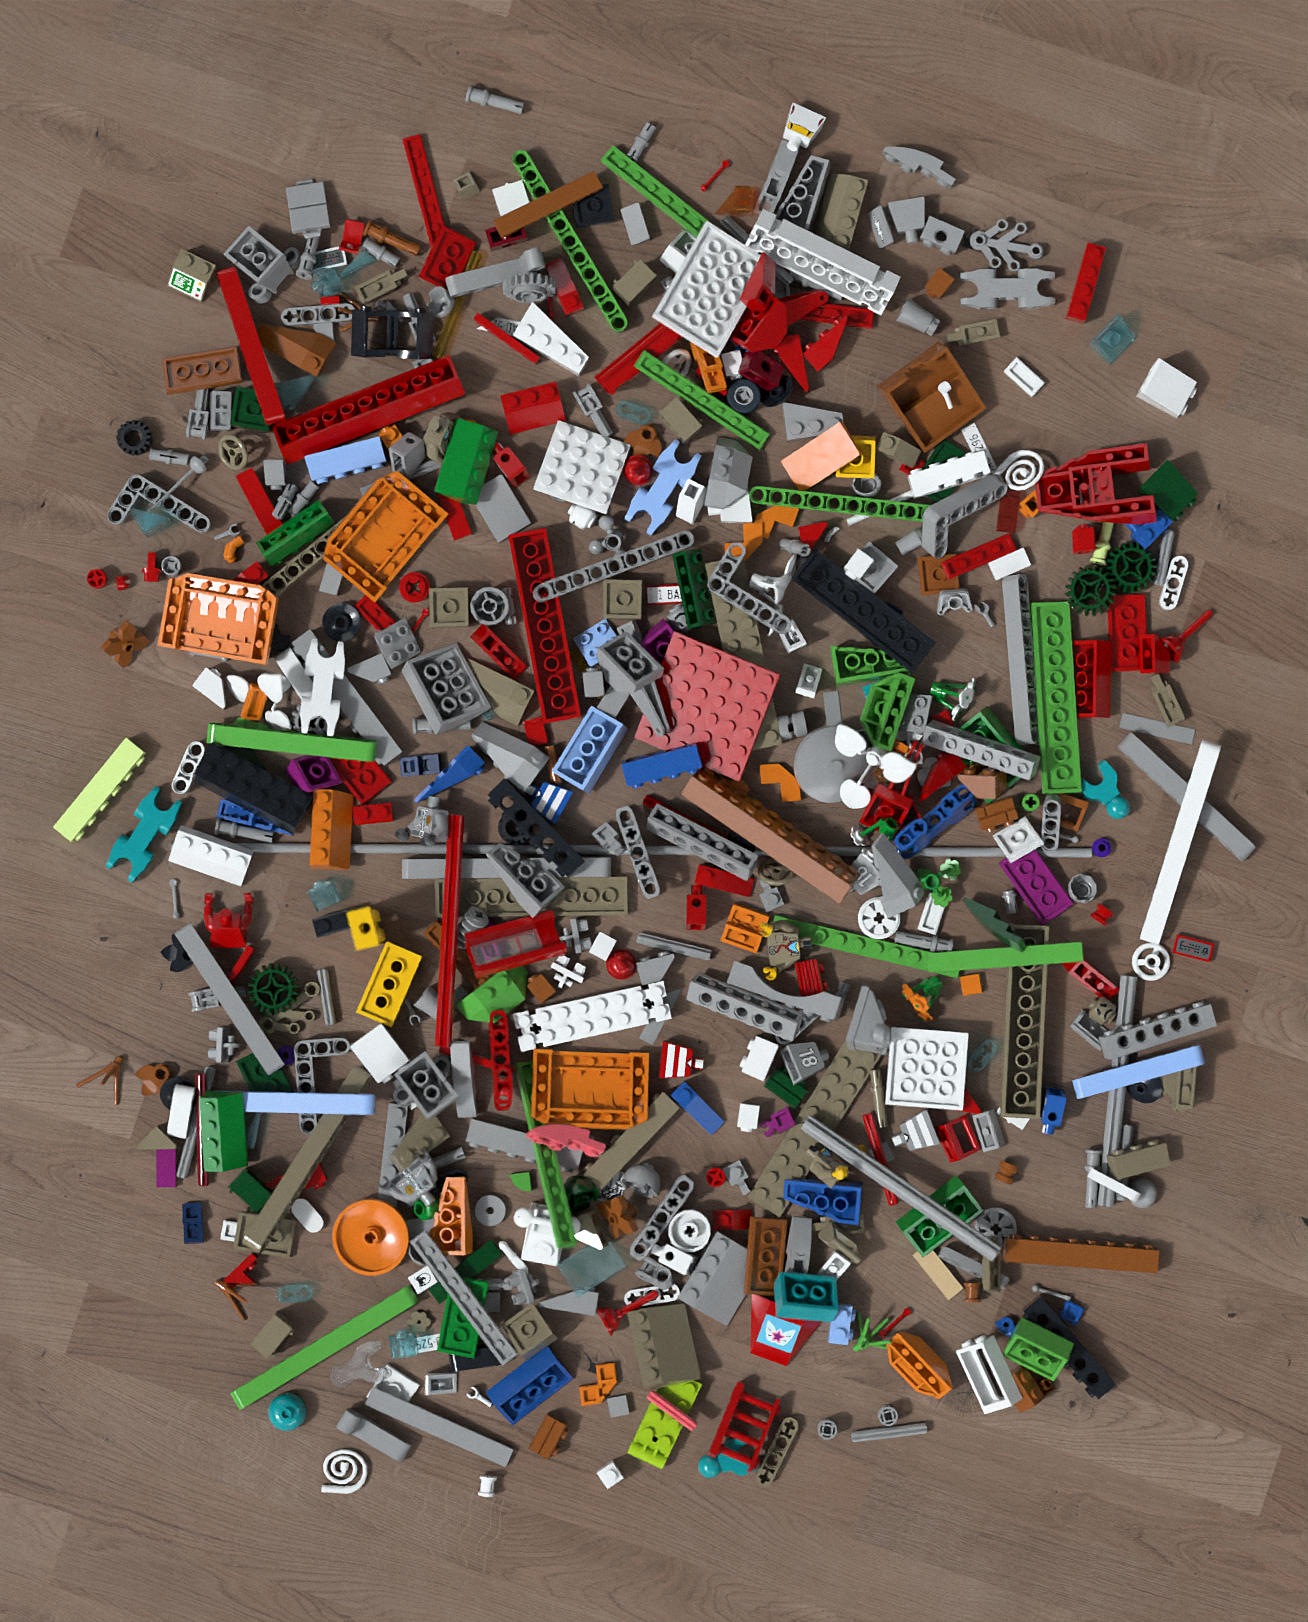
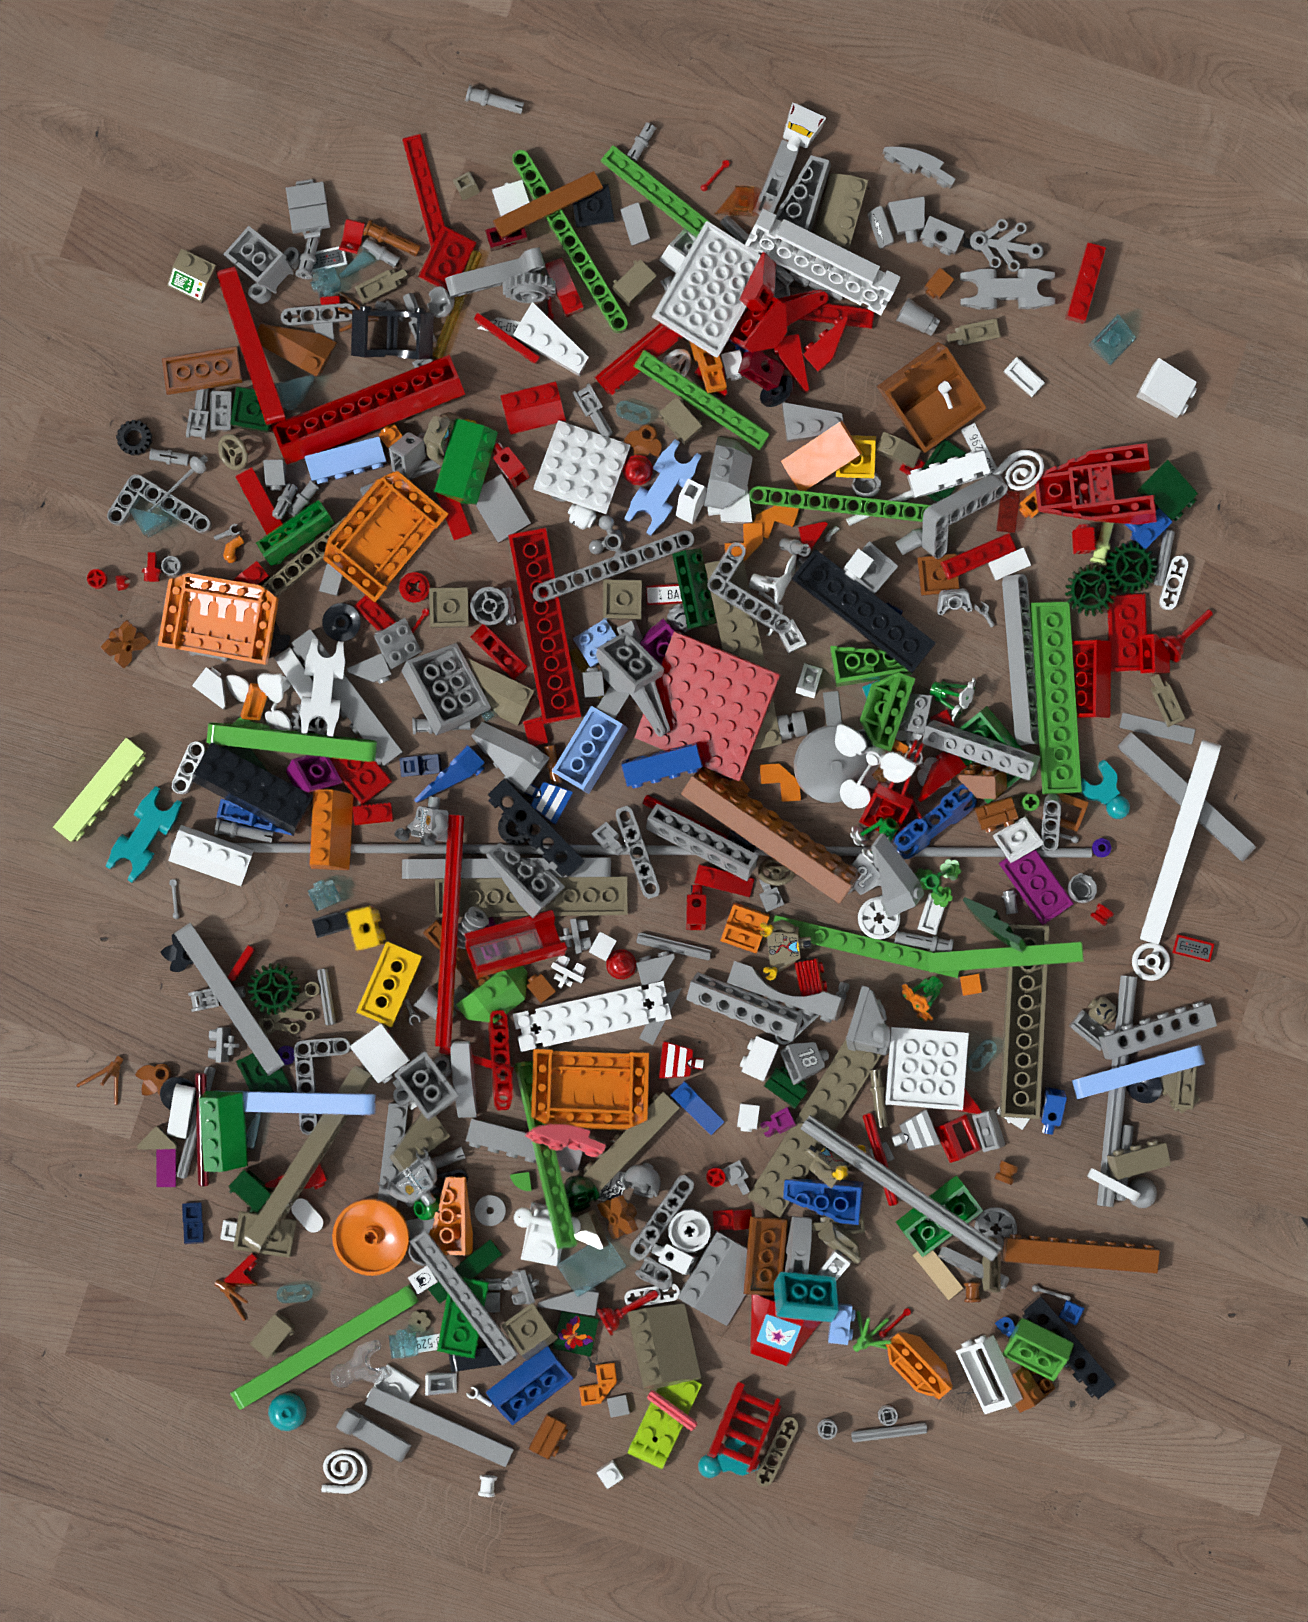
(227, 928): red torso -> none
(518, 1263): white piece -> none
(576, 1333): none -> tile
(743, 396): black wheel -> none
(1092, 978): red slope -> none
(1093, 1162): light grey pin -> none

